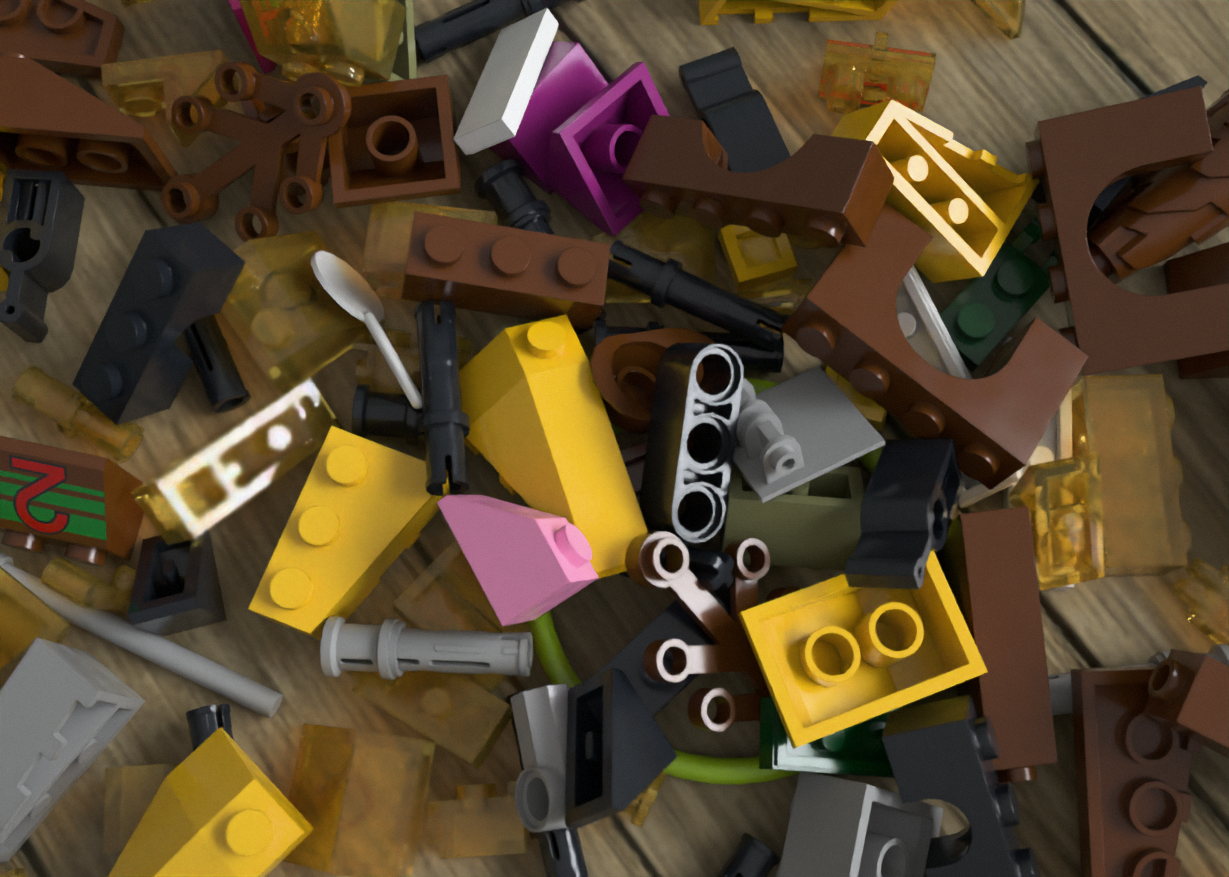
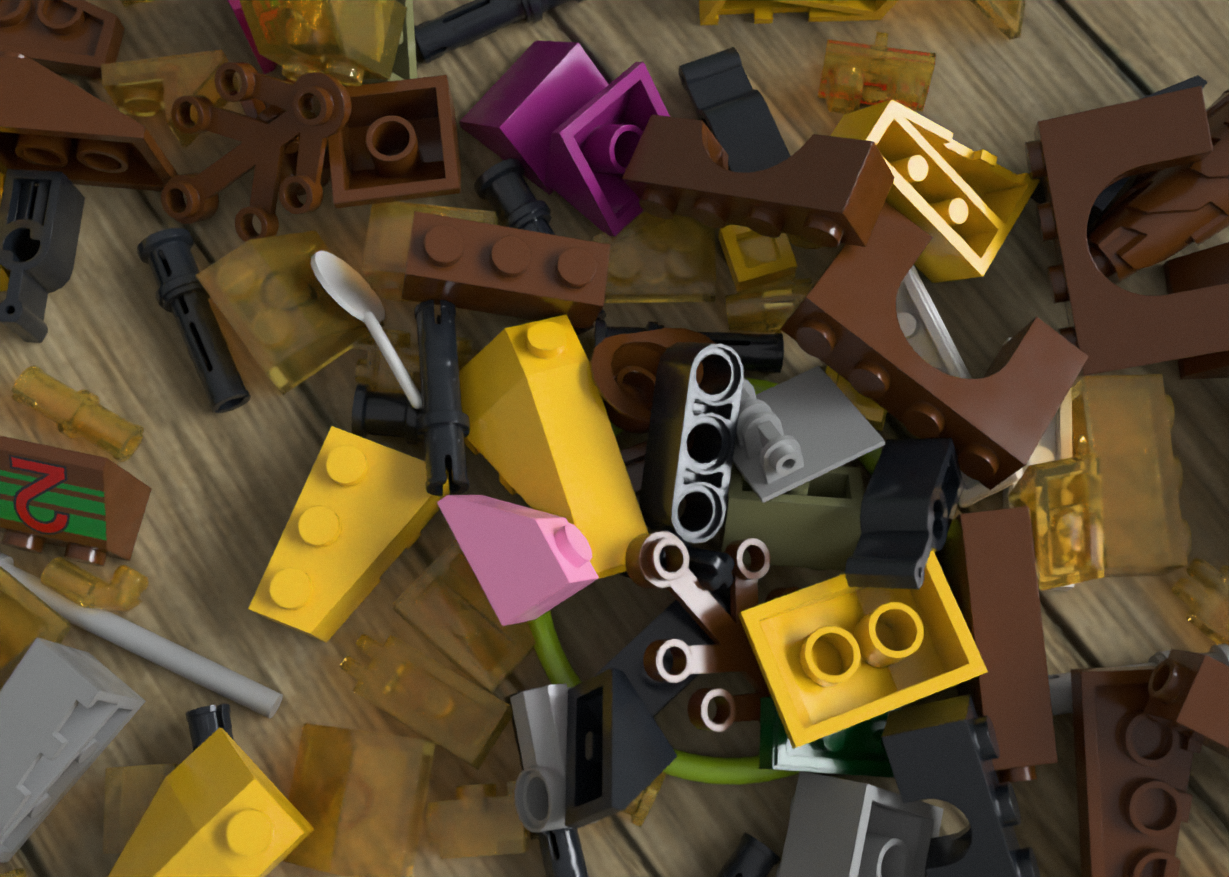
(167, 286): black arch -> none
(176, 586): black slope -> none
(236, 463): clear yellow slope -> none
(398, 649): light grey pin -> none
(506, 83): white tile -> none
(695, 295): black pin -> none
(998, 300): dark green hinge -> none

